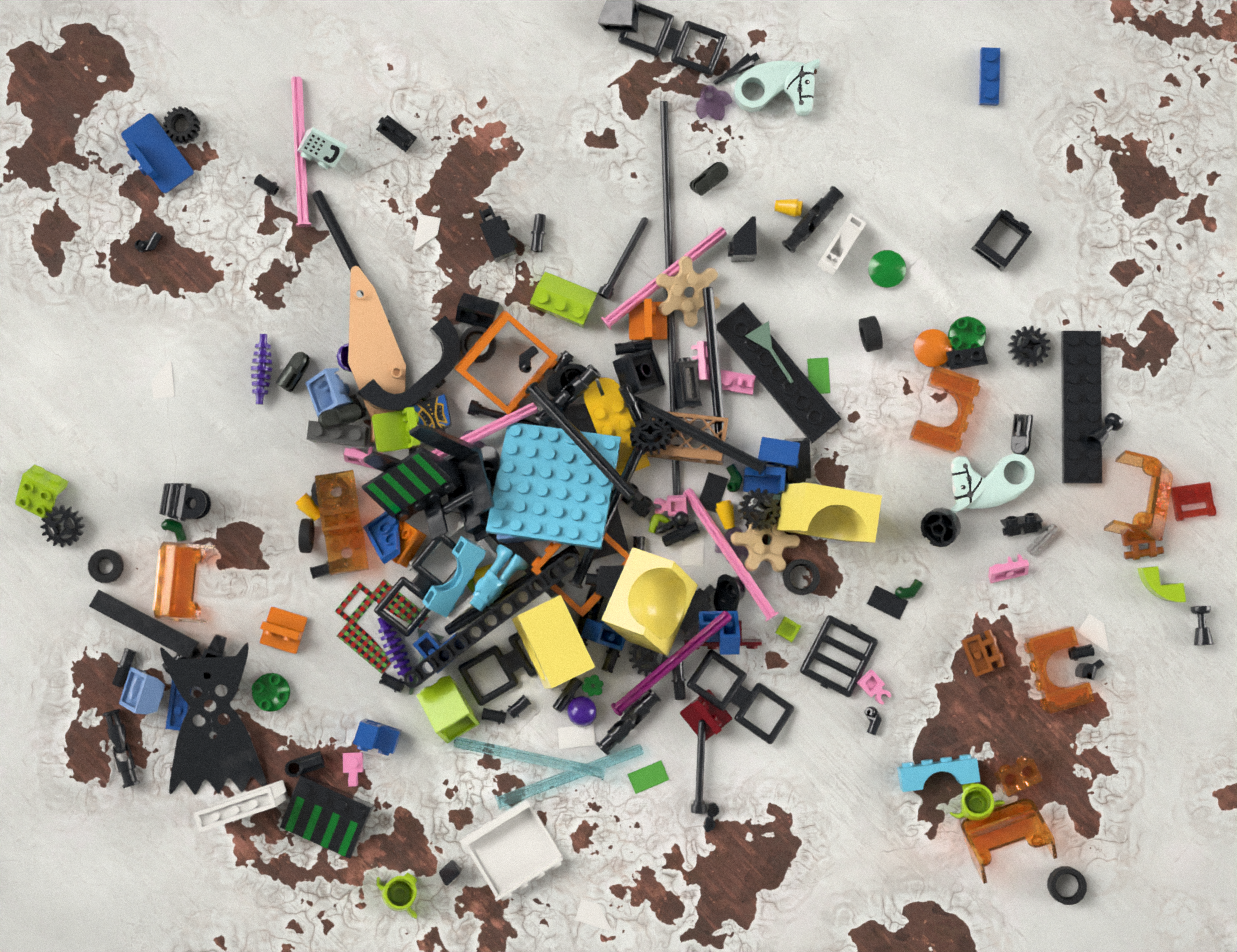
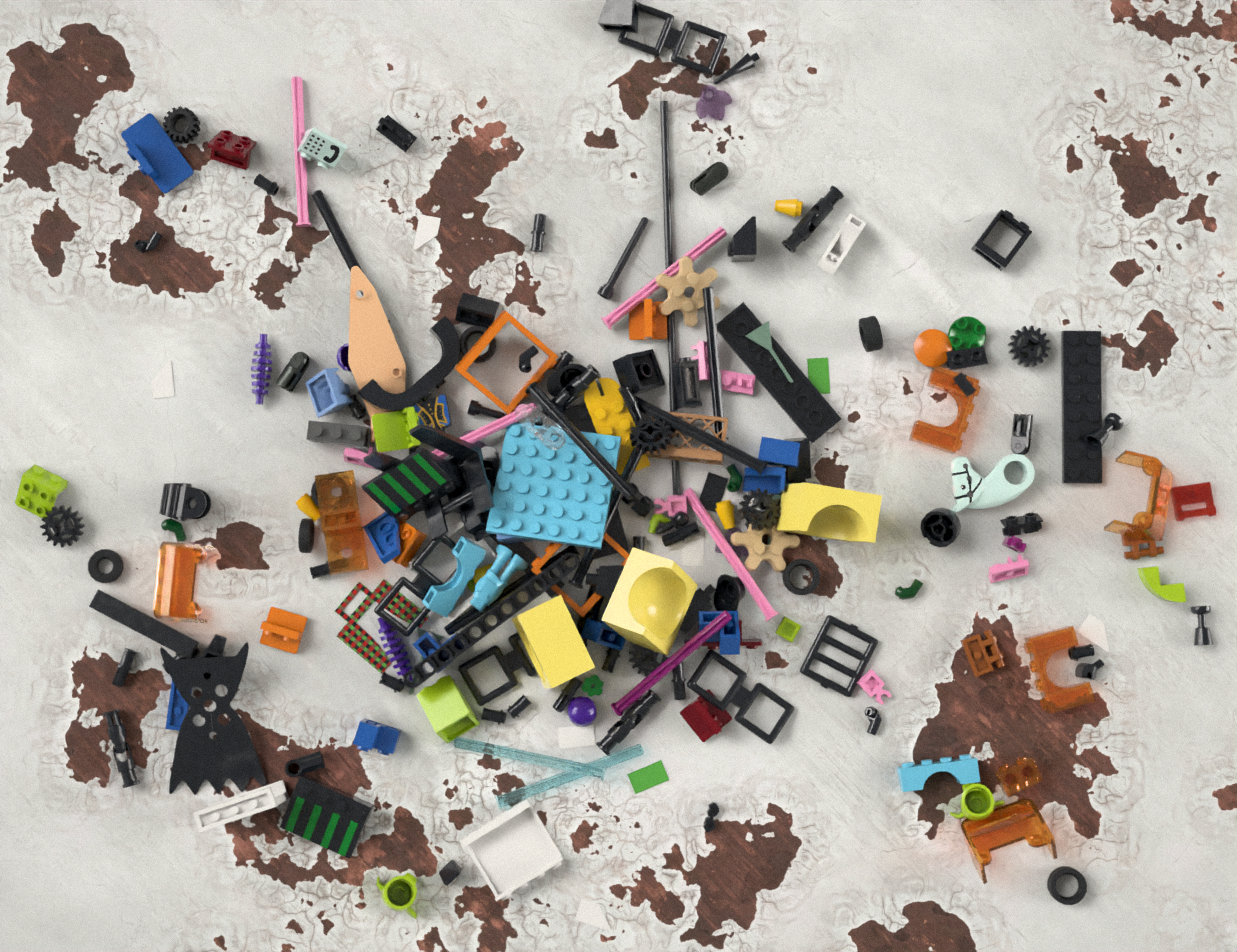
(141, 692): medium blue brick -> none
(231, 149): none -> dark red bracket
(271, 692): green dish -> none
(339, 416): pearl dark grey arm -> none
(353, 764): bright pink plate -> none
(496, 235): black brick -> none
(529, 415): none -> clear piece
(563, 299): lime slope -> none
(632, 347): black axle -> none
(699, 805): black piece -> none
(774, 77): light aqua animal -> none
(887, 268): green dish -> none
(887, 602): black sticker -> none
(964, 384): none -> black pin
(989, 76): blue plate -> none
(1015, 544): none -> magenta plate
(1042, 539): light grey axle -> none

